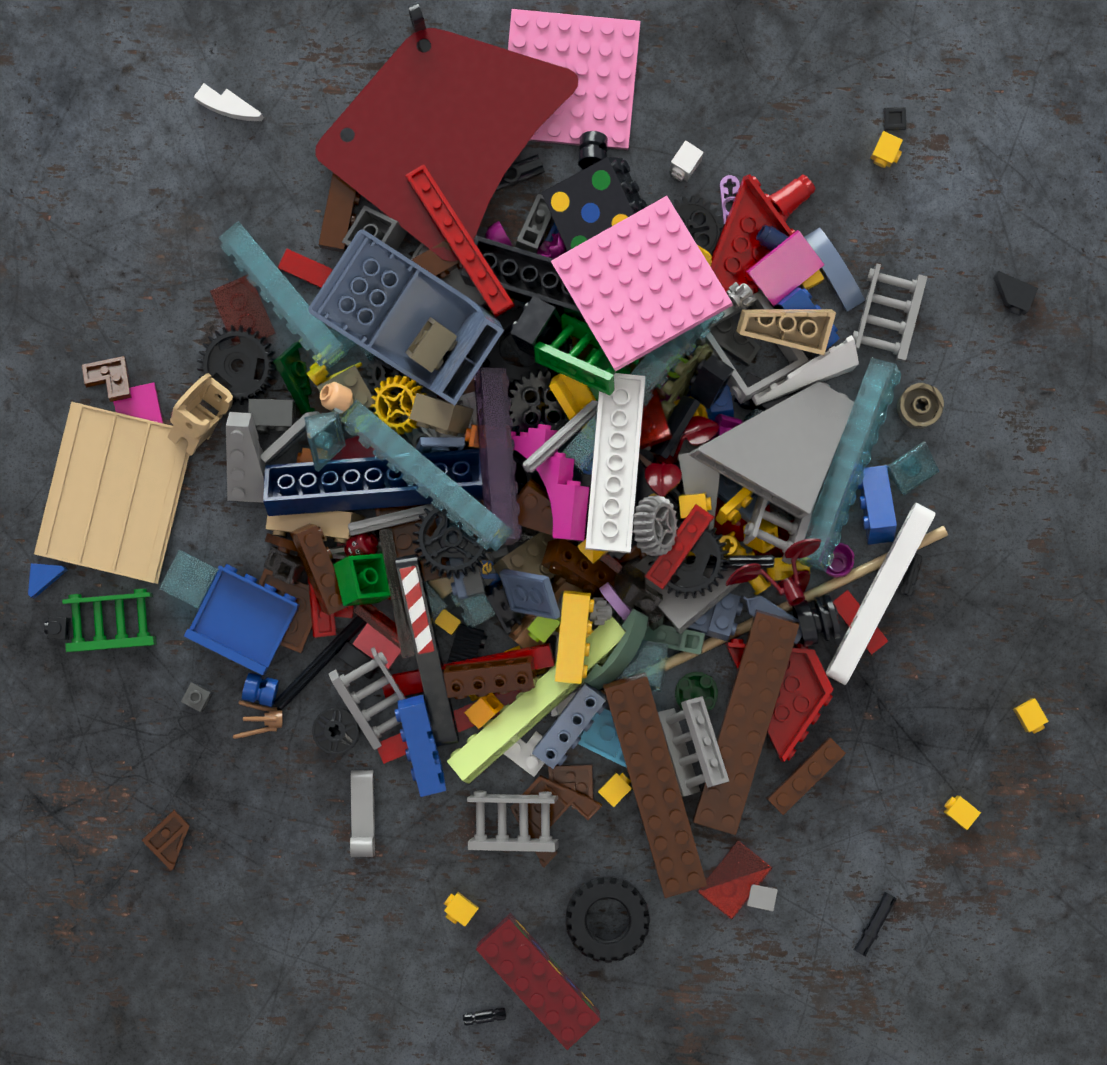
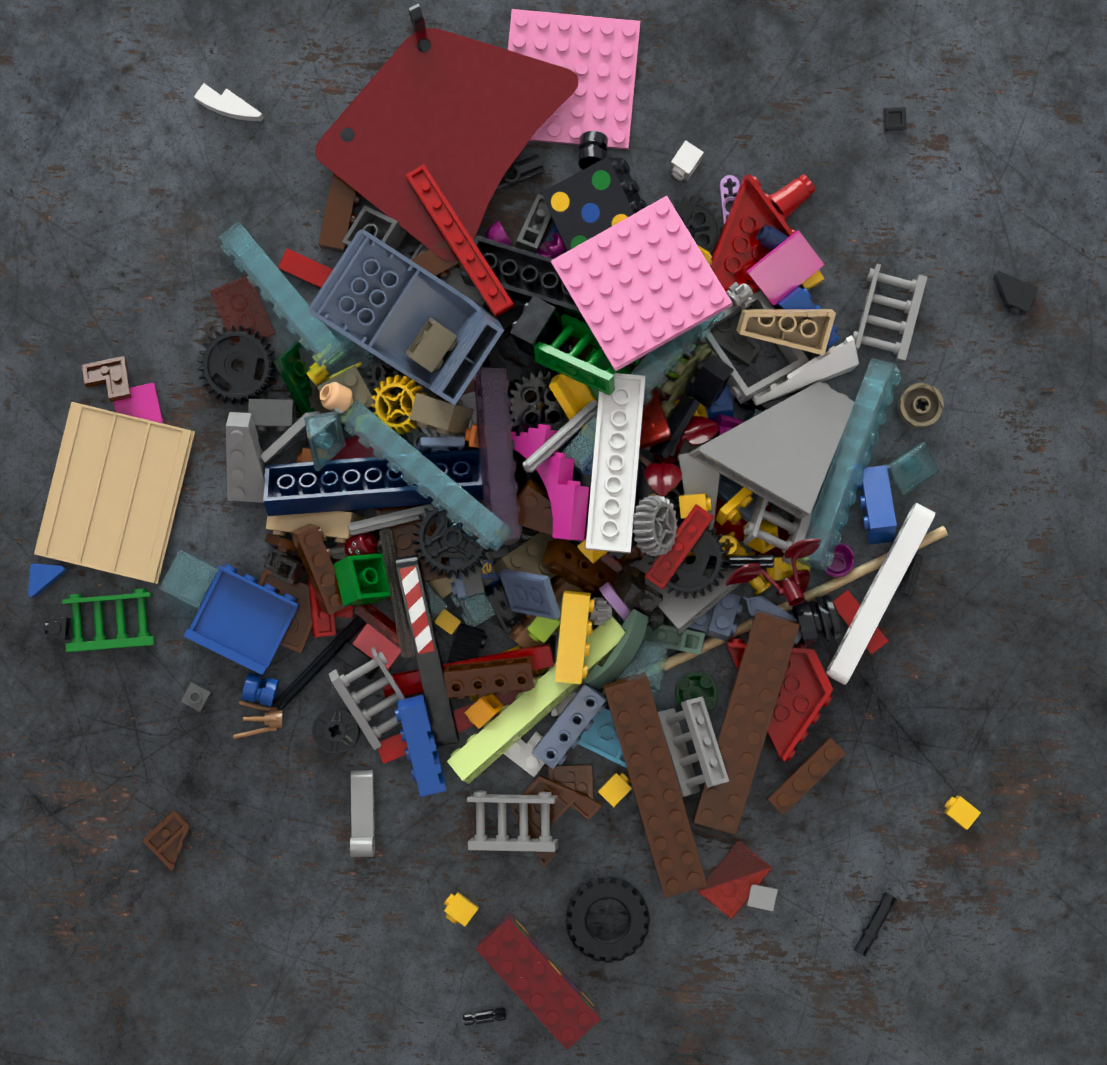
(194, 420): tan piece -> none
(835, 270): sand blue slope -> none
(886, 150): yellow brick -> none
(1031, 716): yellow brick -> none

